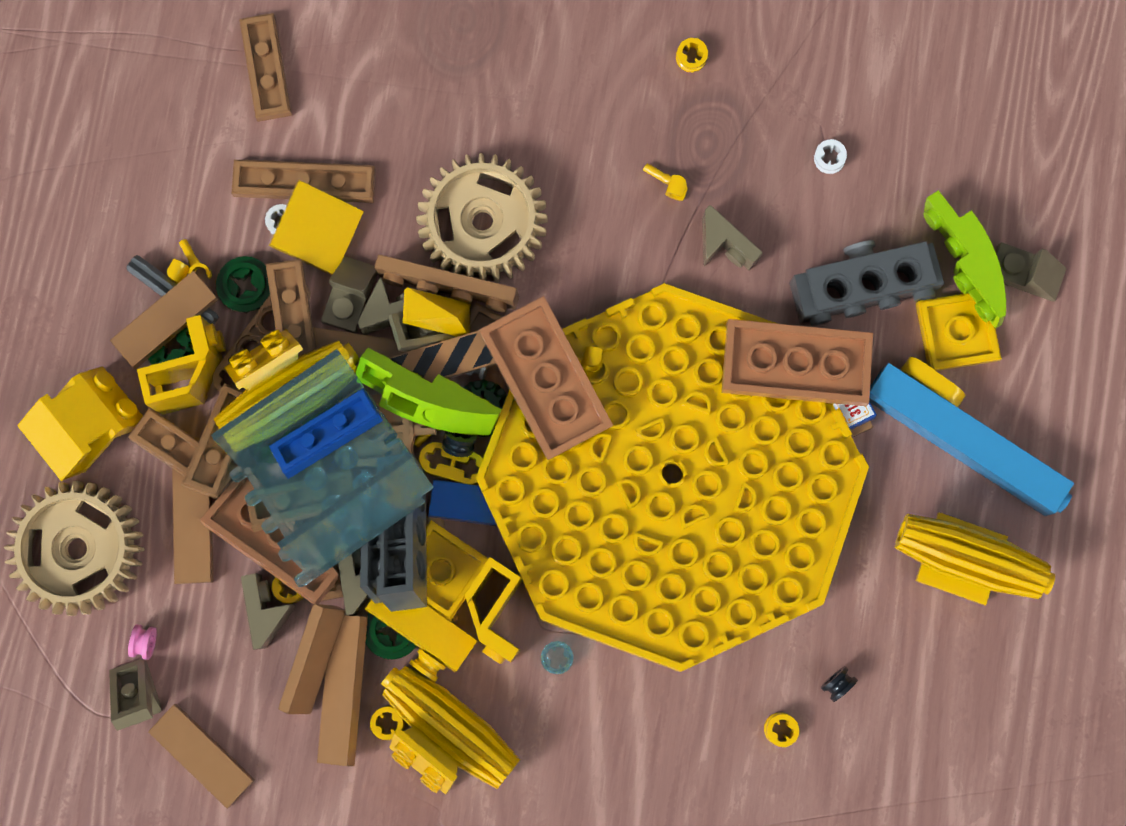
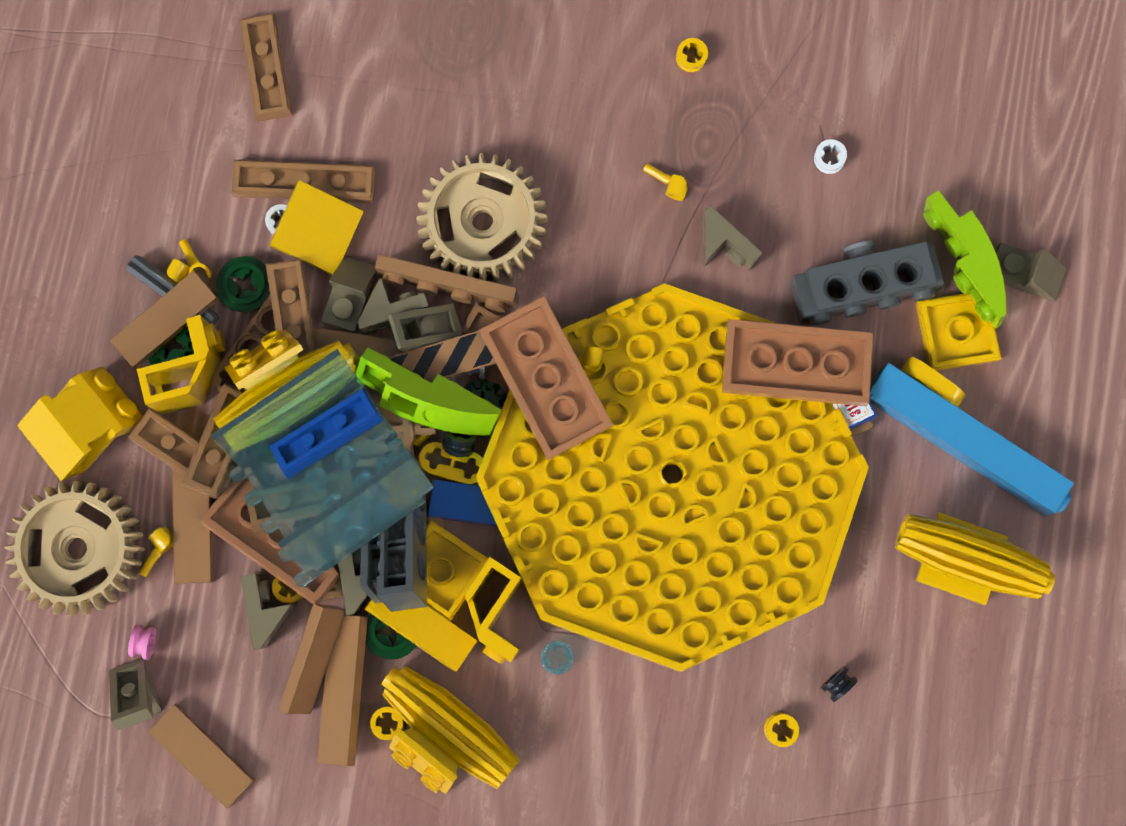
(163, 541): none -> yellow hand
(427, 665): yellow bush -> none
(436, 312): yellow slope -> none

